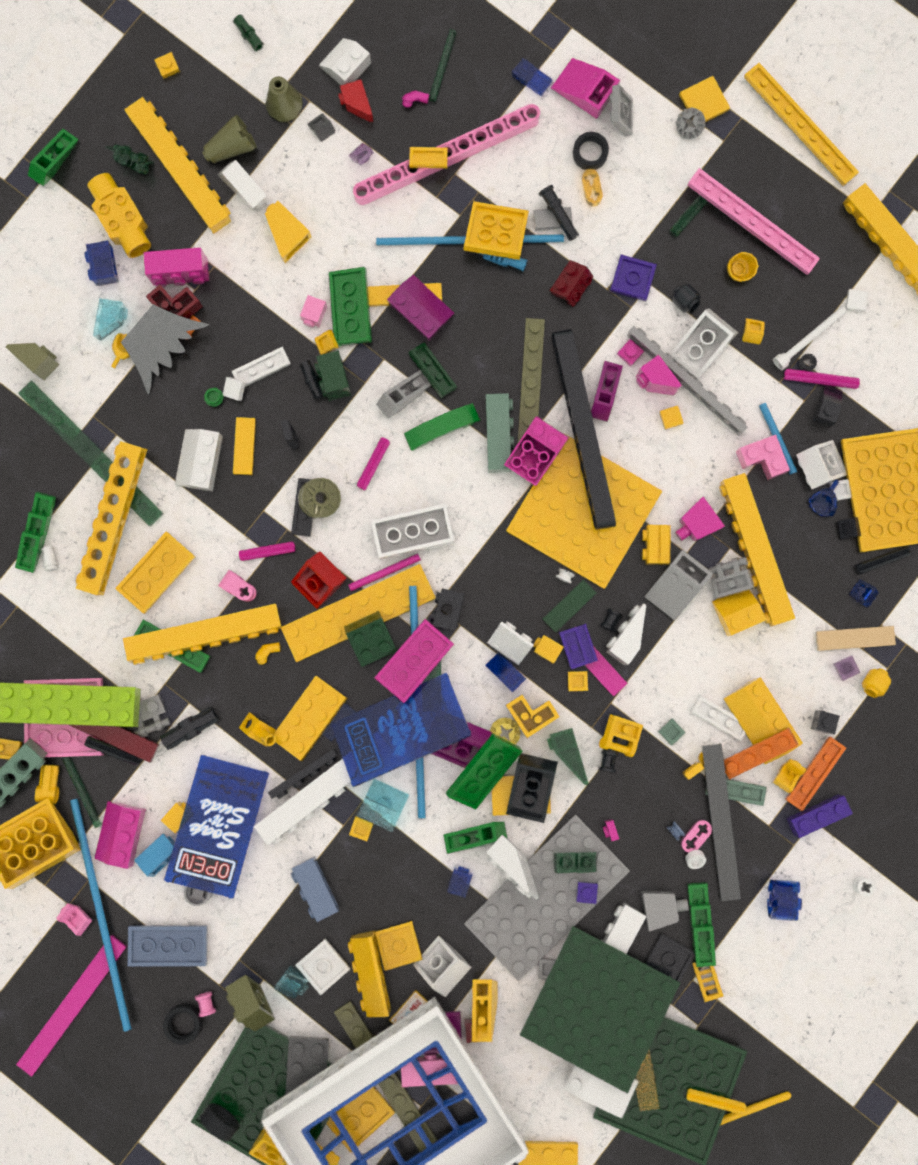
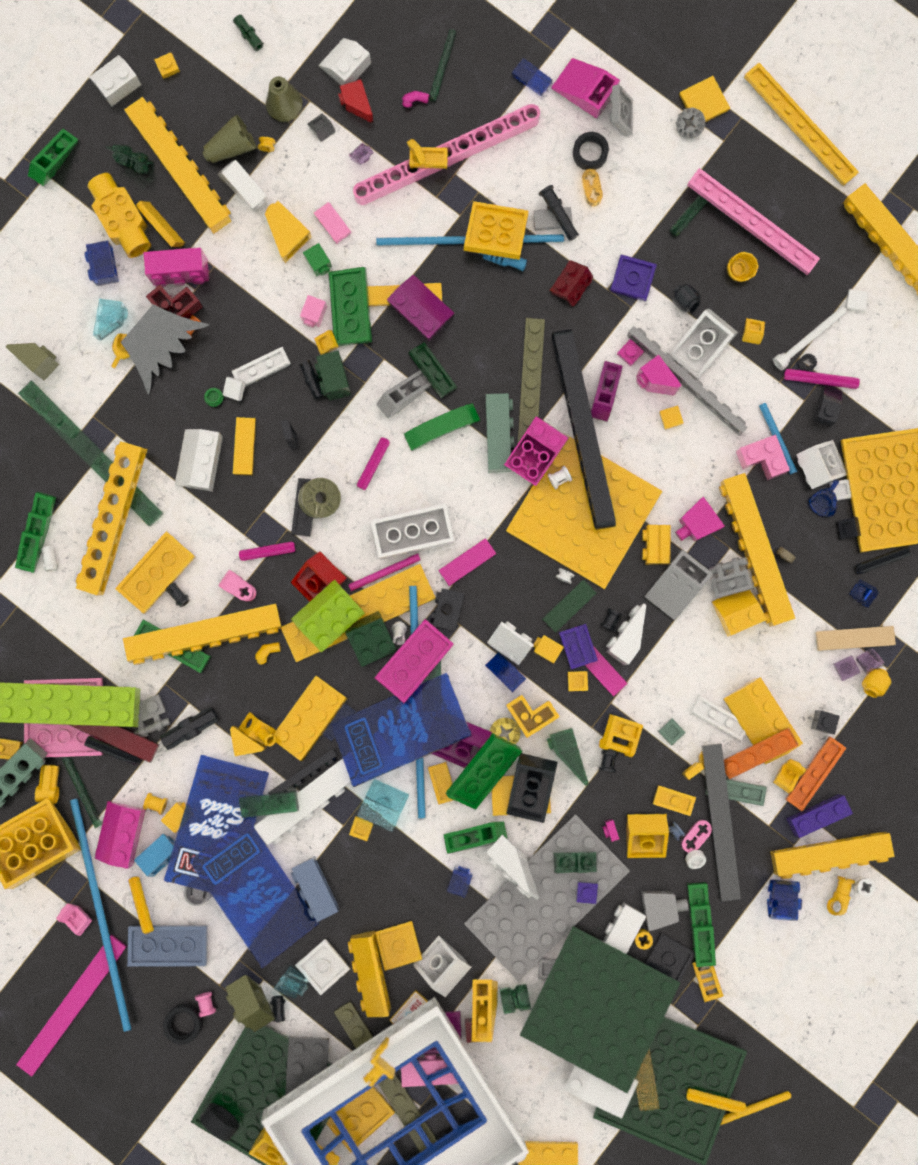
(115, 80): none -> white slope
(141, 905): none -> yellow axle
(155, 803): none -> yellow bush
(160, 224): none -> yellow tile
(176, 593): none -> black pin
(244, 744): none -> yellow slope
(253, 892): none -> clear blue piece
(266, 144): none -> yellow bush
(269, 804): none -> clear green plate
(278, 1008): none -> black pin
(317, 260): none -> green brick
(327, 616): none -> lime brick
(332, 222): none -> bright pink tile
(380, 1065): none -> yellow bracket
(399, 630): none -> white pin
(416, 151): none -> yellow tile
(441, 781): none -> yellow tile
(467, 562): none -> dark pink tile
(515, 999): none -> clear green wheel
(559, 477): none -> white bush
(645, 944): none -> yellow bush
(647, 835): none -> yellow slope
(674, 800): none -> yellow plate
(786, 555): none -> dark tan tile
(831, 854): none -> yellow brick
(842, 895): none -> yellow connector
(870, 660): none -> clear purple plate

